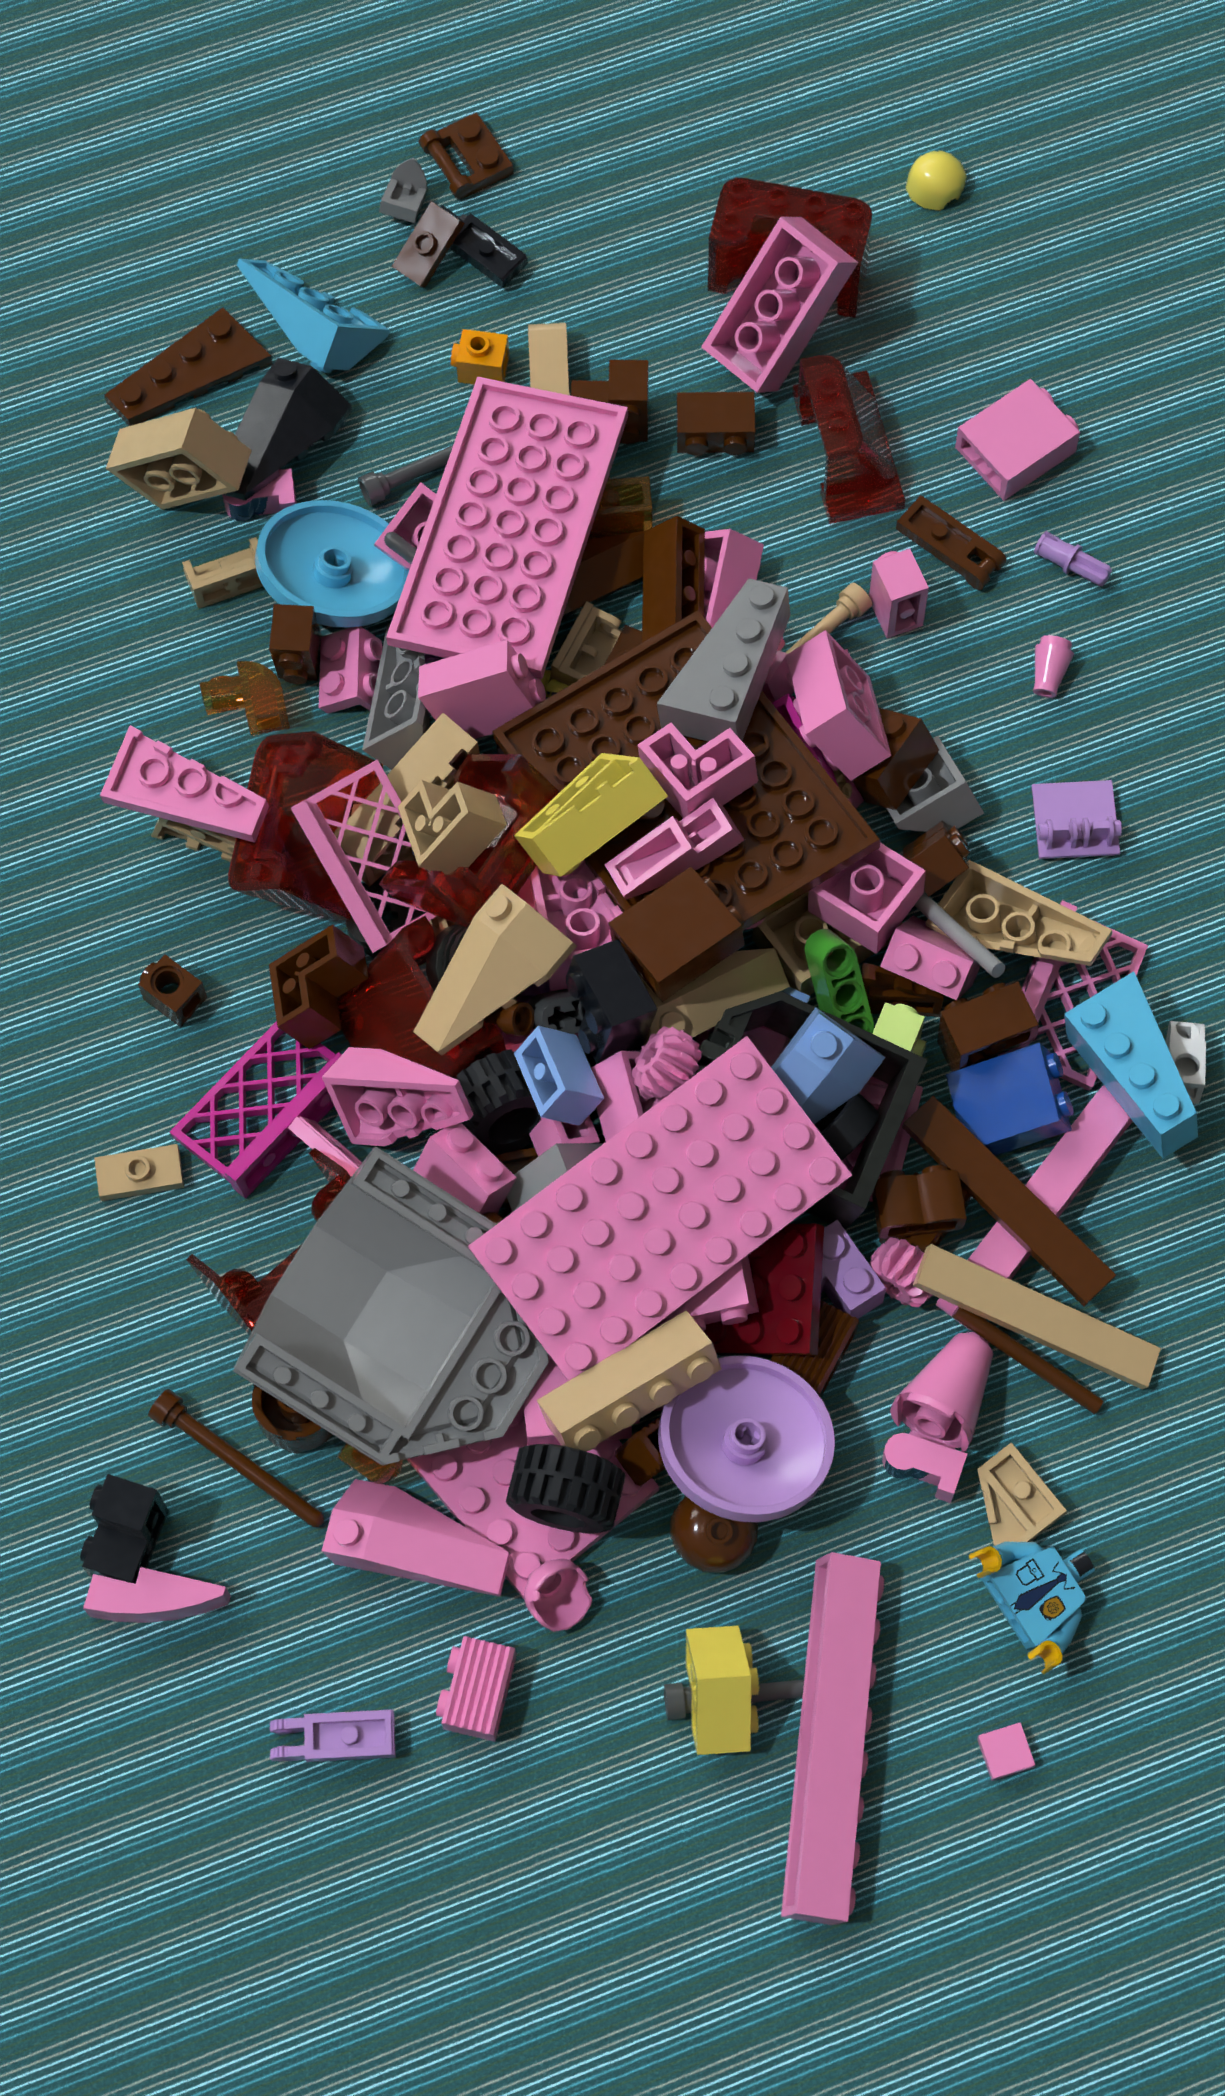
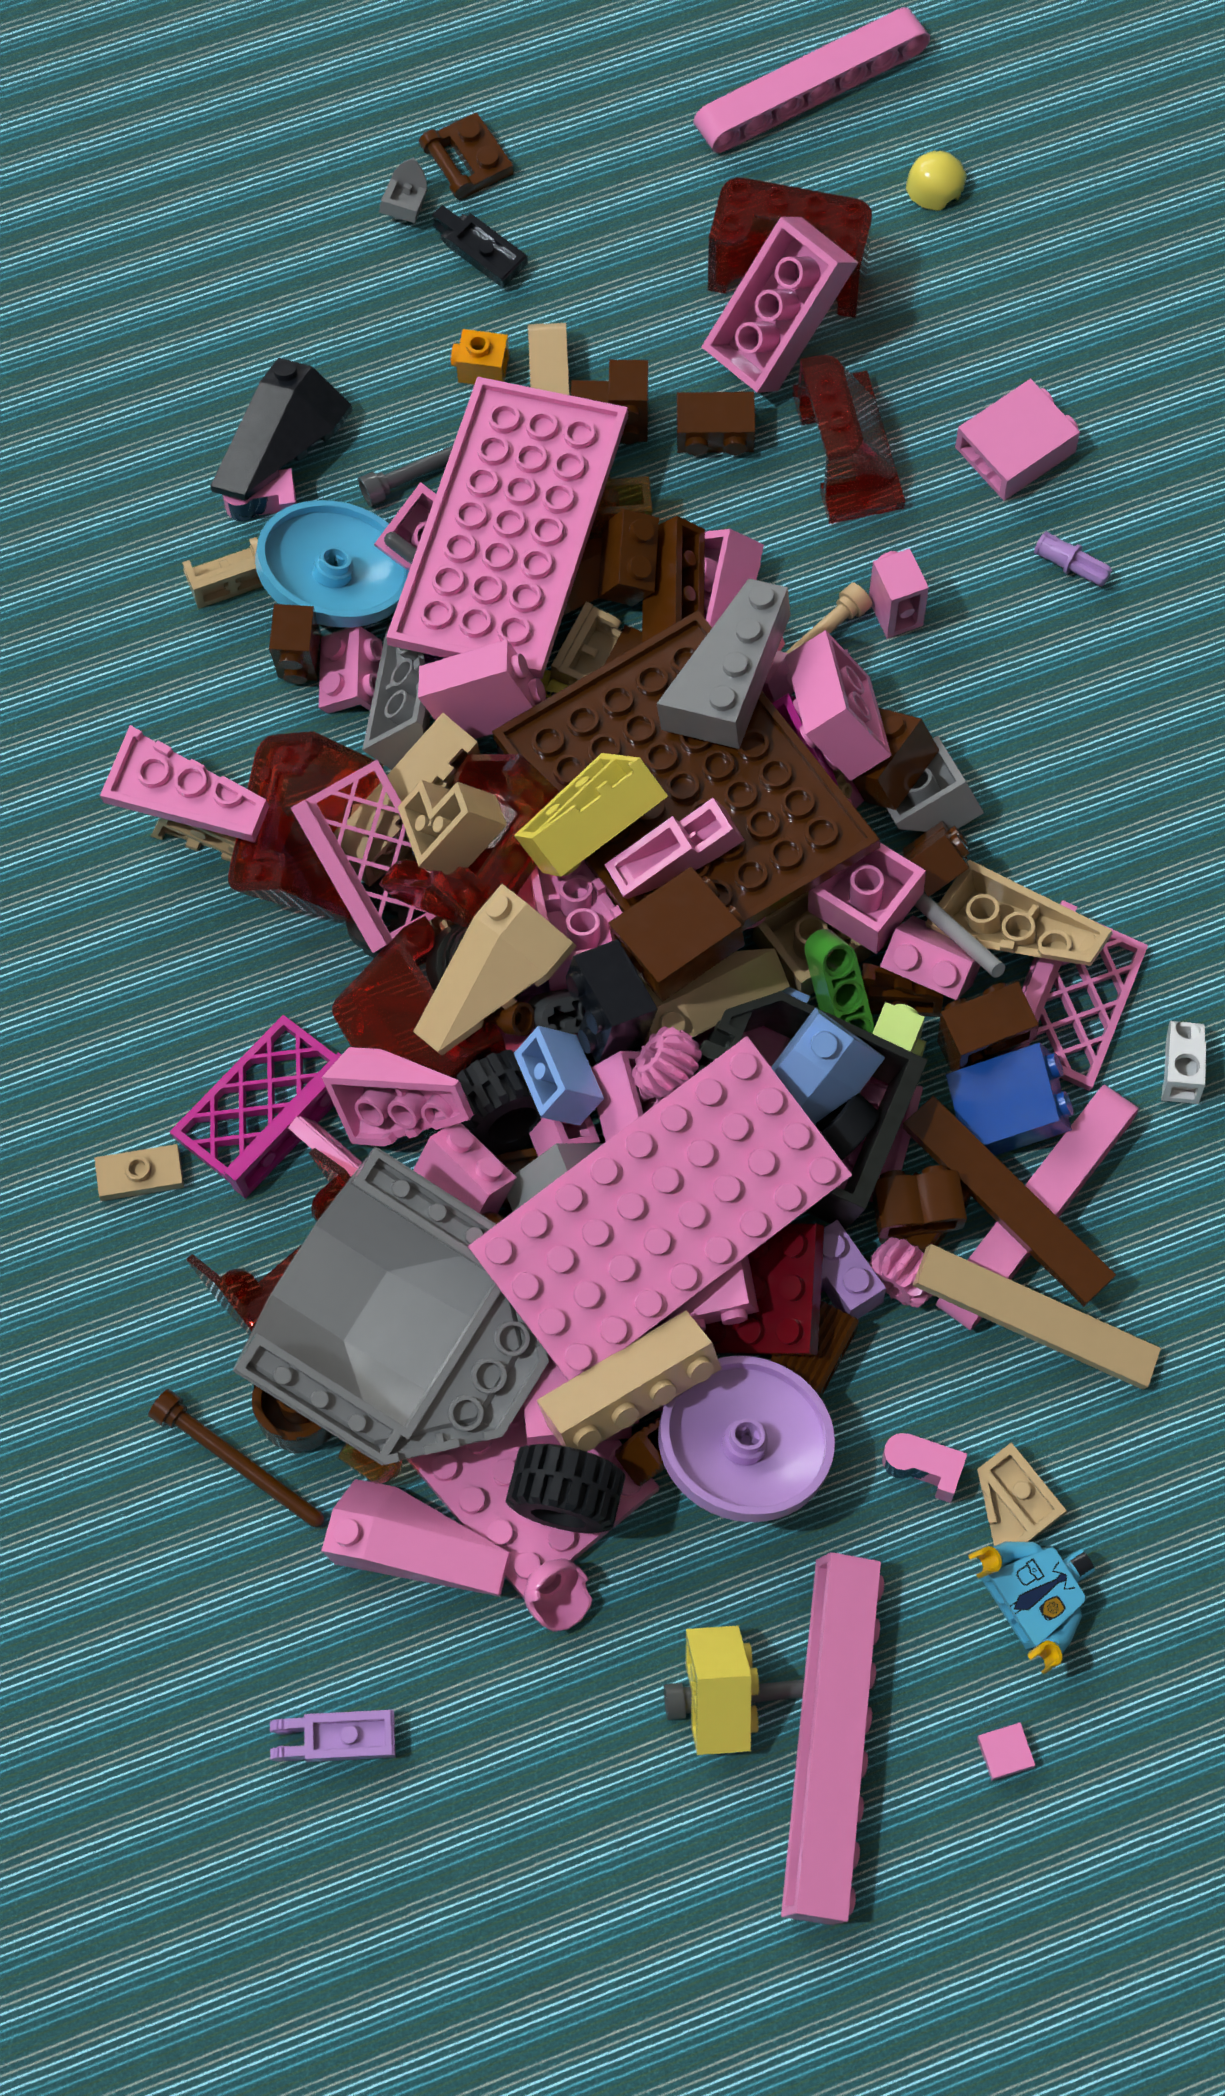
(127, 1529): black brick -> none
(153, 1598): bright pink slope -> none
(176, 1005): reddish brown brick -> none
(179, 458): tan brick -> none
(200, 359): reddish brown wing -> none
(255, 690): clear orange brick -> none
(310, 320): medium azure wedge -> none
(310, 982): reddish brown brick -> none
(428, 244): plate -> none
(477, 1688): bright pink brick -> none
(628, 557): none -> reddish brown brick
(693, 776): bright pink brick -> none
(709, 1540): reddish brown cylinder -> none
(811, 80): none -> bright pink beam
(947, 1393): bright pink cone -> none
(950, 542): reddish brown plate -> none
(1029, 1359): reddish brown bar -> none
(1051, 664): bright pink cone -> none
(1076, 819): lavender hinge -> none
(1131, 1059): medium azure wedge -> none

